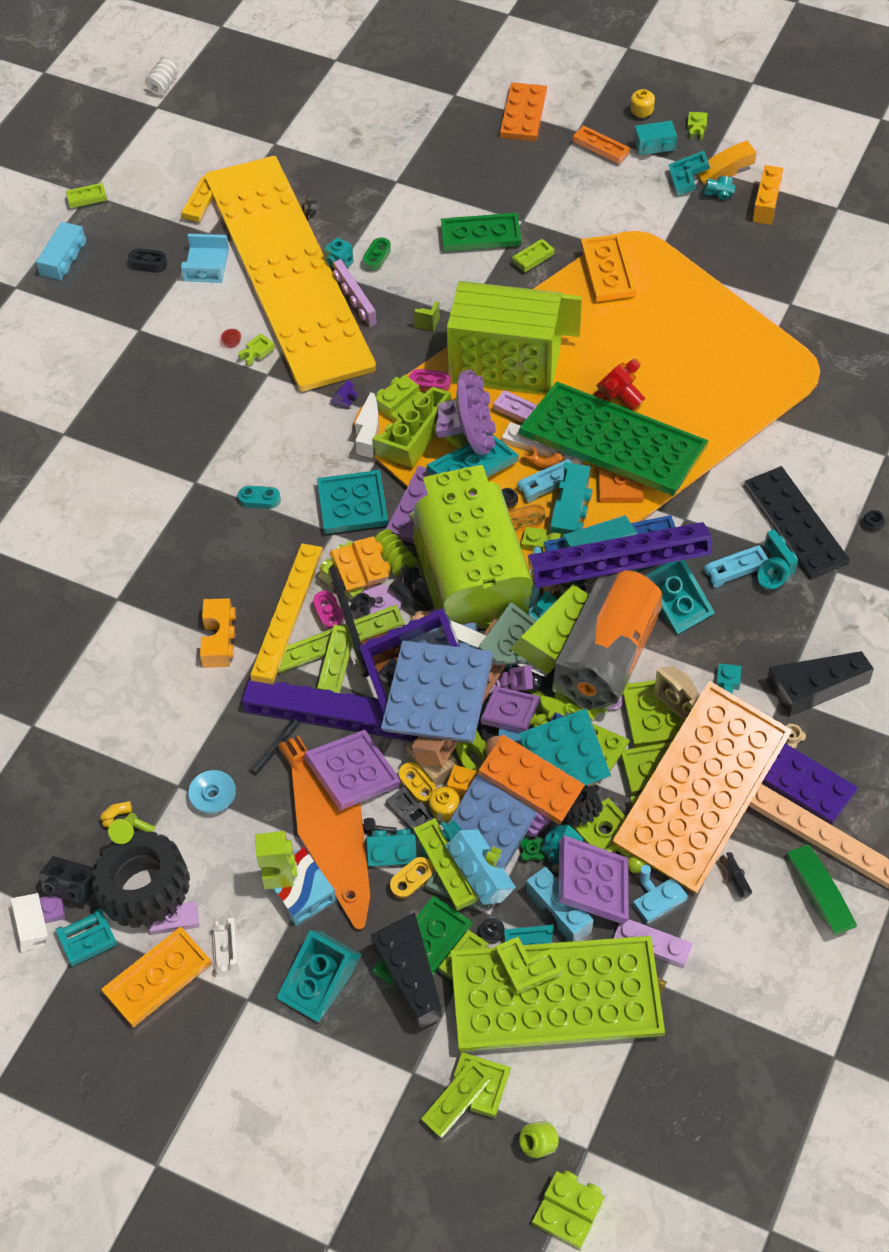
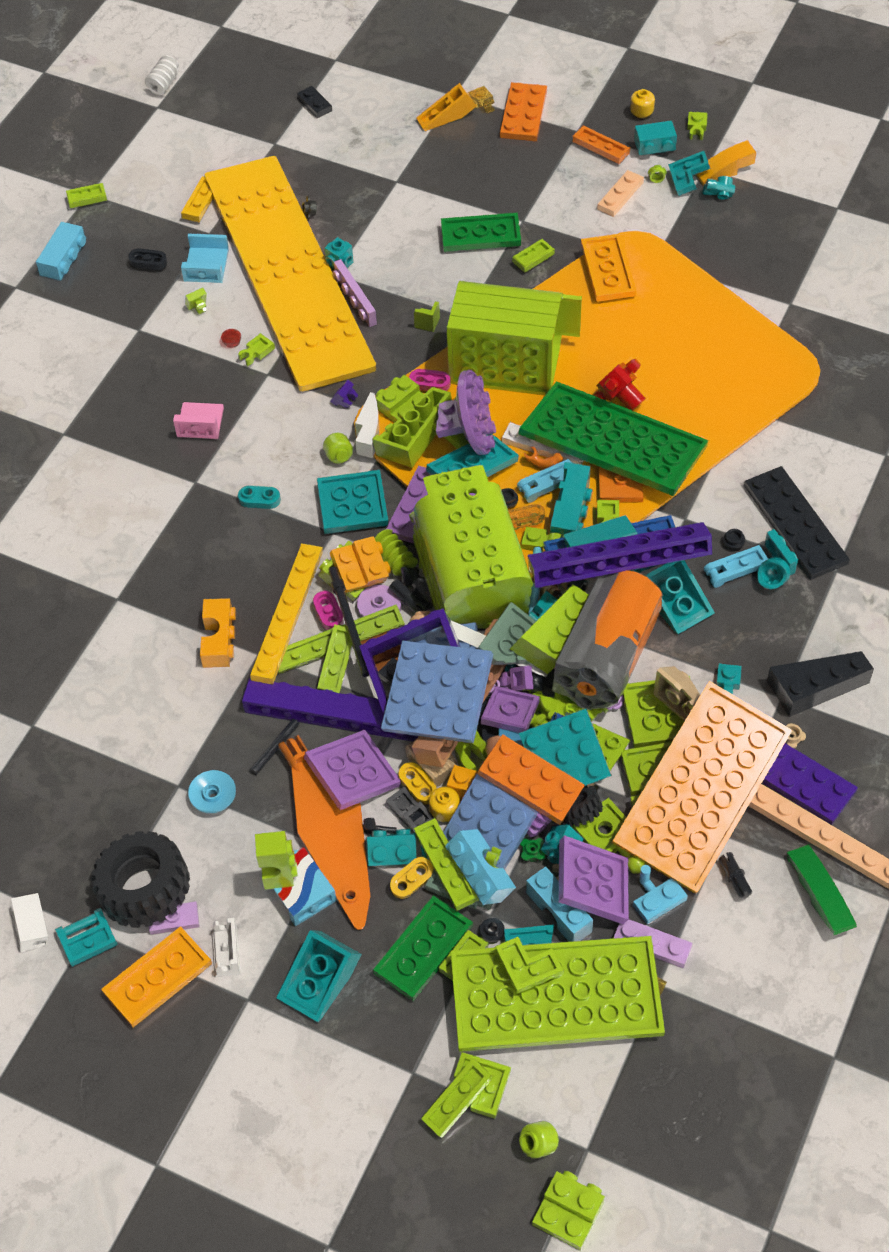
(52, 908): medium lavender plate -> none
(66, 880): black brick -> none
(113, 810): yellow arm -> none
(122, 829): lime piece -> none
(196, 300): none -> lime tile
(199, 420): none -> bright pink bracket
(314, 102): none -> black plate
(337, 448): none -> lime head
(362, 598): black plate -> none
(376, 253): green plate -> none
(407, 965): black wedge -> none
(448, 108): none -> light orange slope
(450, 829): teal plate -> none
(483, 97): none -> clear yellow plate
(513, 406): lavender plate -> none
(607, 510): none -> lime plate
(620, 193): none -> light nougat plate
(657, 177): none -> lime plate
(734, 539): none -> black plate
(768, 194): light orange arch -> none
(874, 515): black plate -> none

